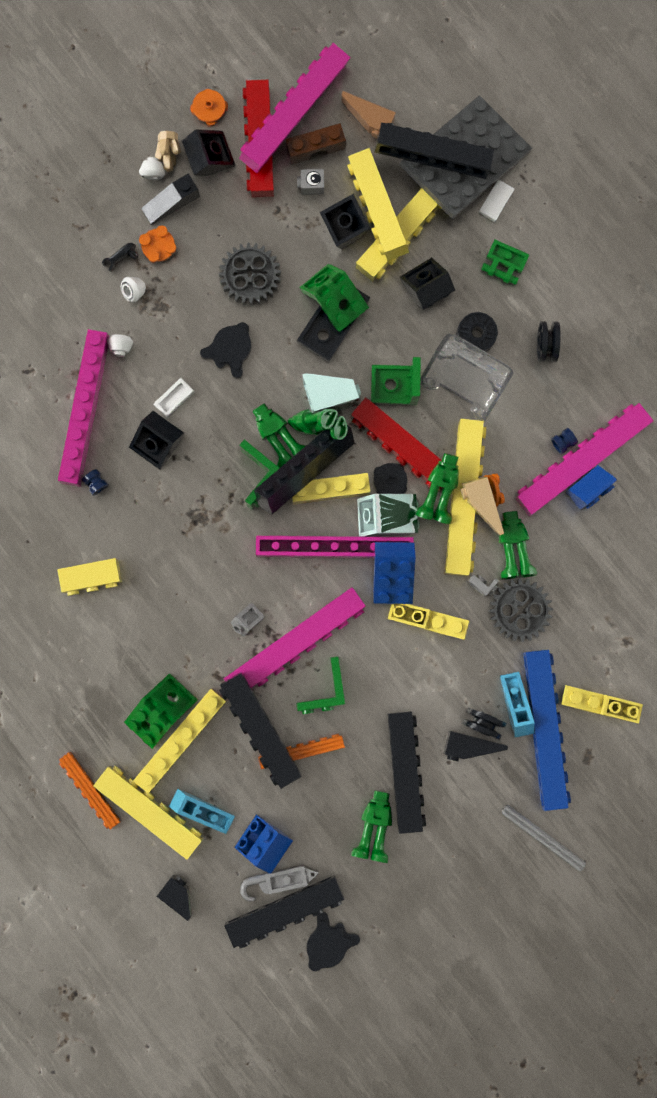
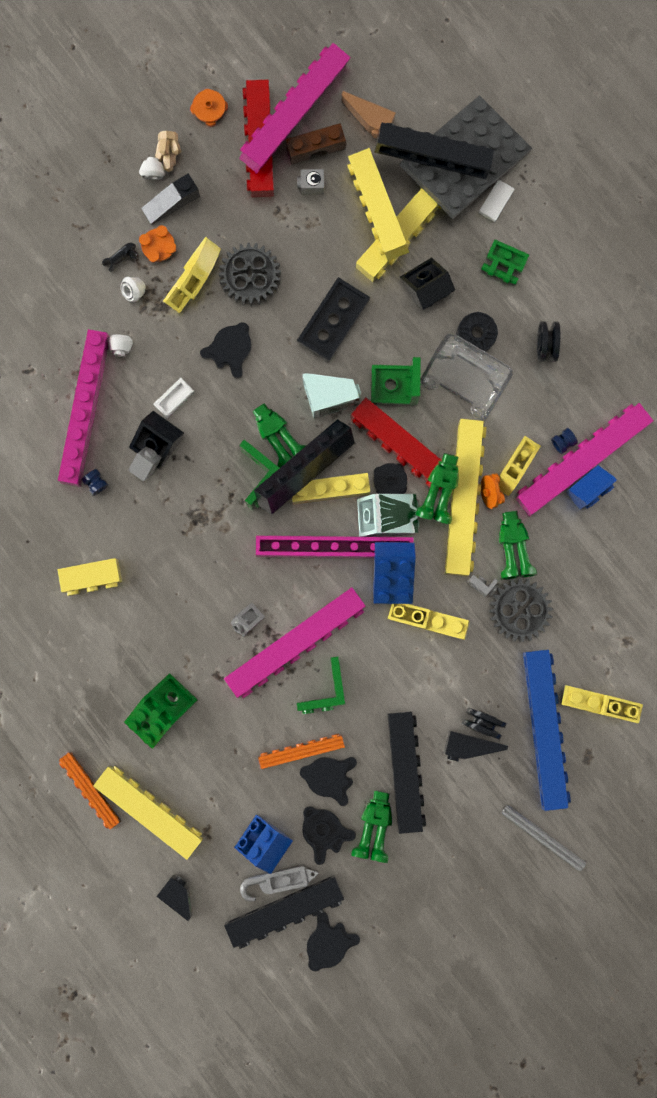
(145, 463): none -> light grey brick
(180, 741): light yellow brick -> none
(194, 276): none -> light yellow slope
(201, 811): medium azure slope -> none
(208, 152): black slope -> none
(260, 729): black brick -> none
(314, 423): green piece -> none
(324, 832): none -> black tile
(328, 289): green bracket -> none
(328, 777): none -> black tile
(345, 221): black slope -> none
(482, 501): tan slope -> none
(517, 465): none -> light yellow slope
(517, 705): medium azure slope -> none

